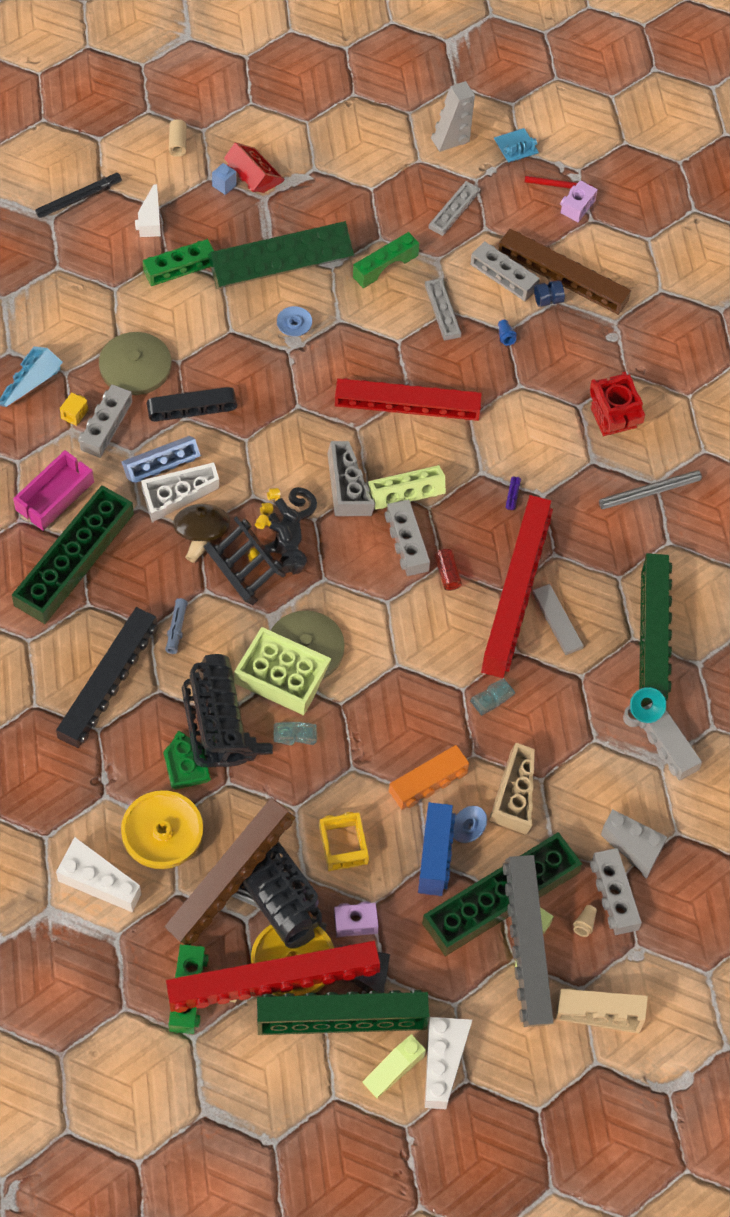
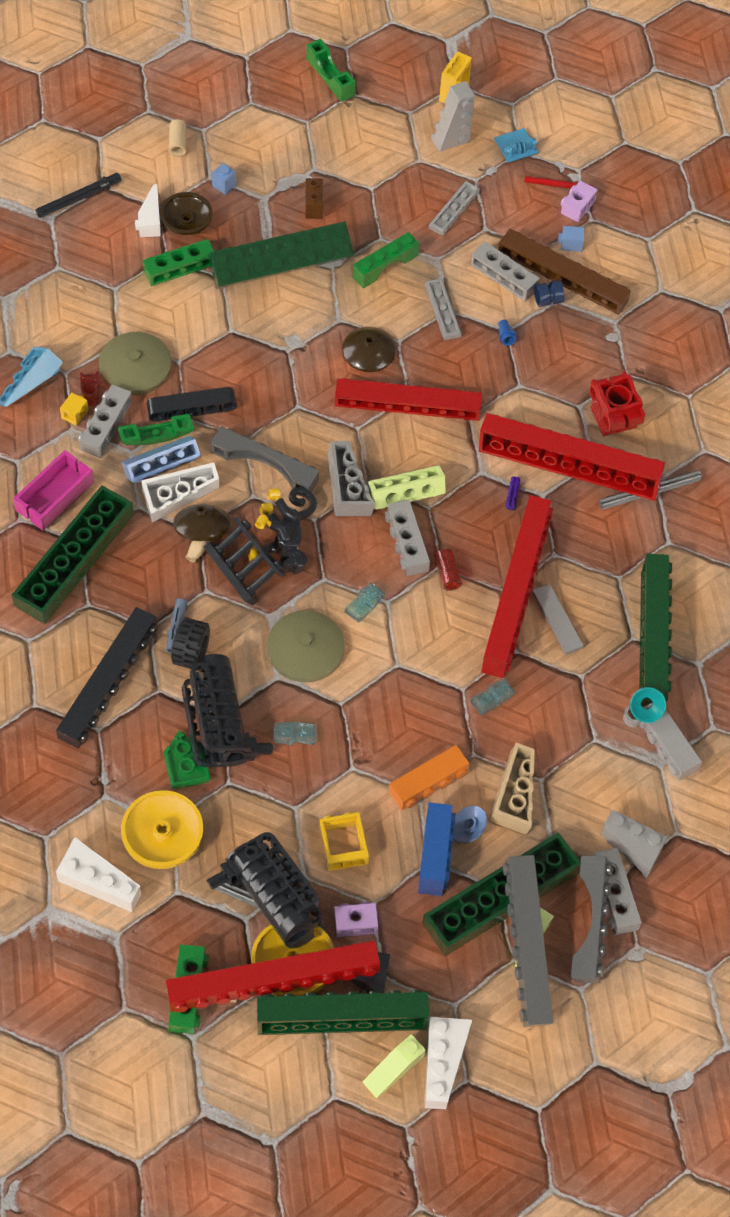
(90, 387): none -> clear red piece
(156, 433): none -> green slope
(186, 213): none -> dark brown dish
(190, 642): none -> black tyre
(230, 872): reddish brown brick -> none
(234, 446): none -> dark grey arch
(253, 168): red slope -> none
(281, 670): yellowish green slope -> none
(291, 316): medium blue dish -> none
(314, 198): none -> reddish brown brick
(320, 58): none -> green arch
(365, 602): none -> clear light blue slope
(366, 355): none -> dark brown dish
(455, 72): none -> yellow window
(571, 238): none -> medium blue brick
(571, 456): none -> red brick
(585, 922): tan cone -> none
(587, 962): none -> dark grey arch
(602, 1009): tan wedge -> none

